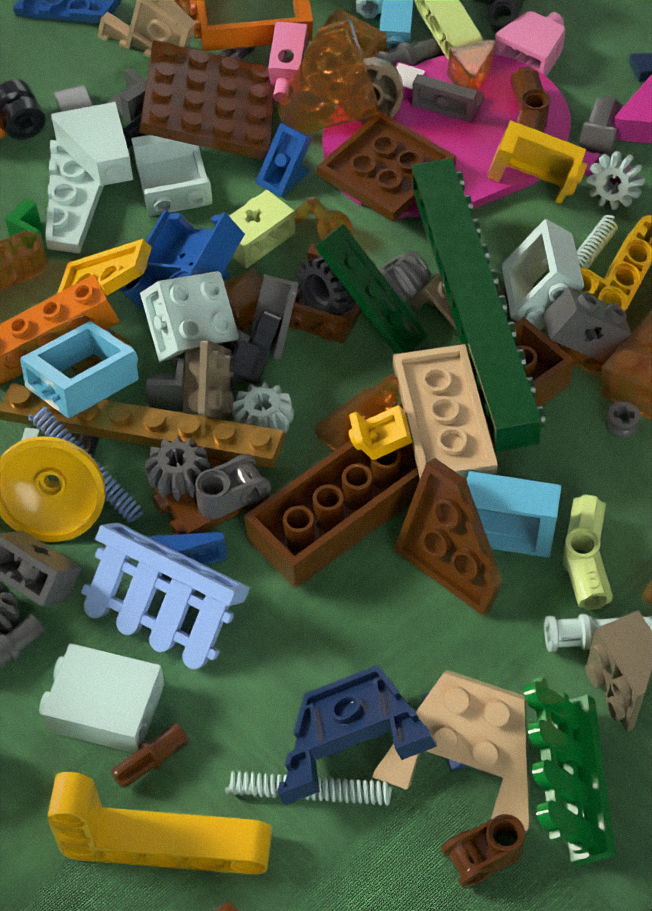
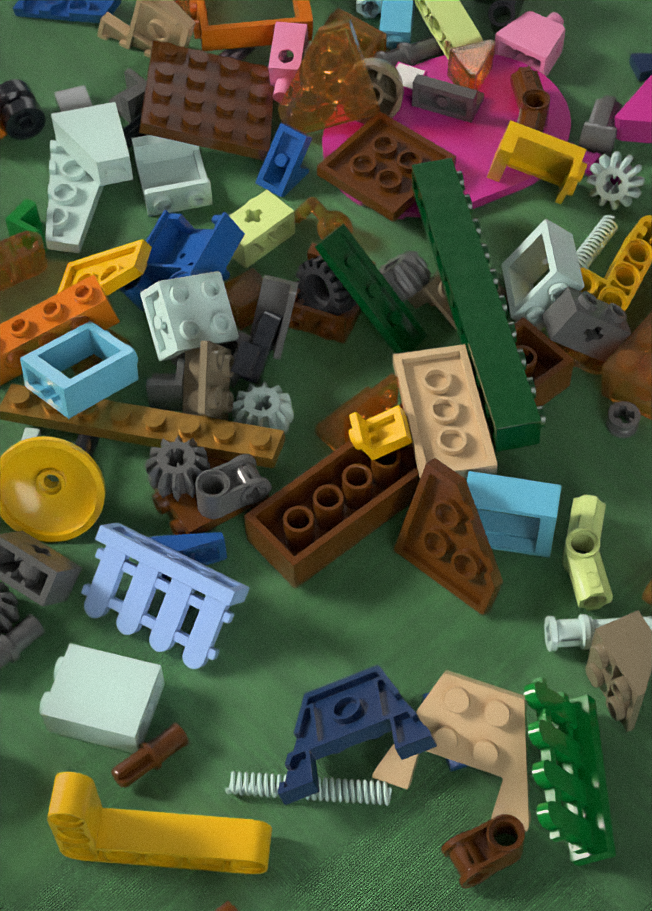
(108, 495): light blue piece -> none

